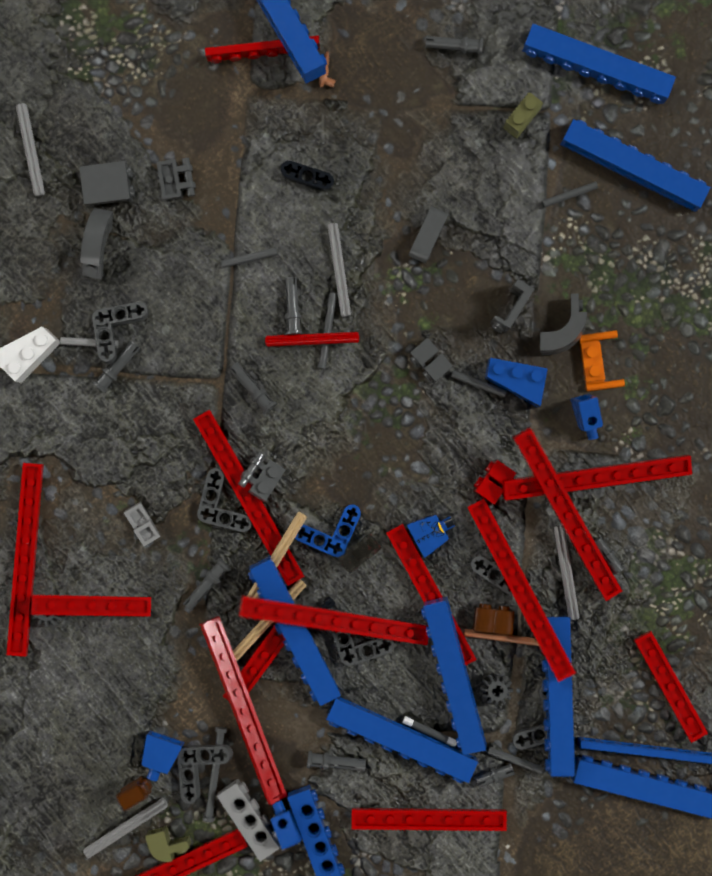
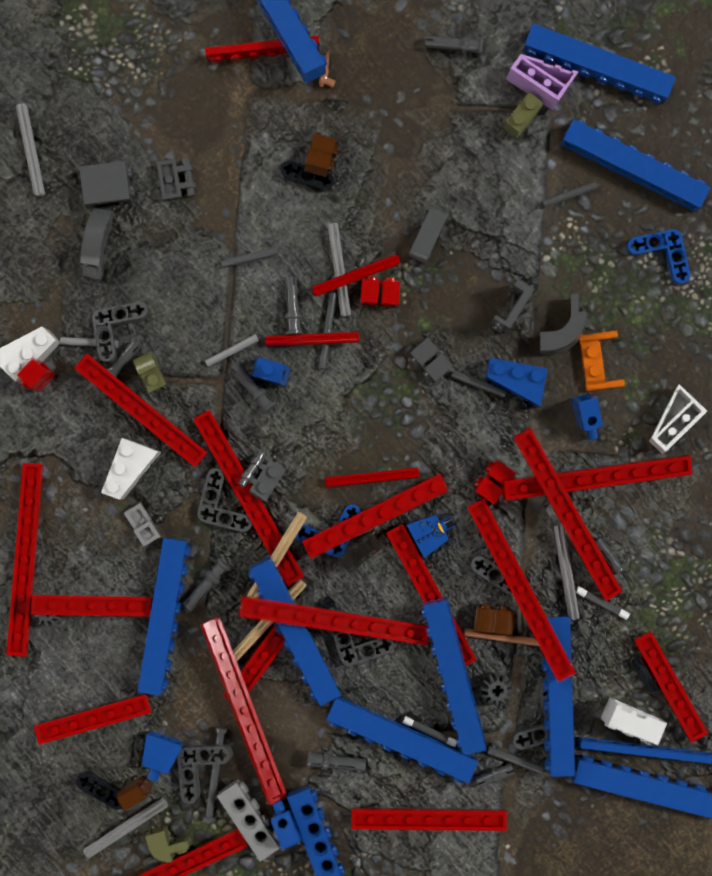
(35, 375): none -> red piece
(92, 718): none -> red plate
(94, 793): none -> black beam
(128, 467): none -> white wedge
(140, 410): none -> red plate
(149, 370): none -> olive brick
(163, 616): none -> blue brick
(232, 350): none -> light grey bar
(270, 371): none -> blue torso
(320, 155): none -> reddish brown brick
(355, 275): none -> red axle
(370, 291): none -> red piece
(372, 477): none -> red axle
(374, 516): none -> red plate
(541, 79): none -> lavender wedge
(601, 602): none -> dark grey bar
(633, 722): none -> white wedge
(645, 674): none -> black axle
(664, 244): none -> blue beam
(676, 419): none -> white wedge

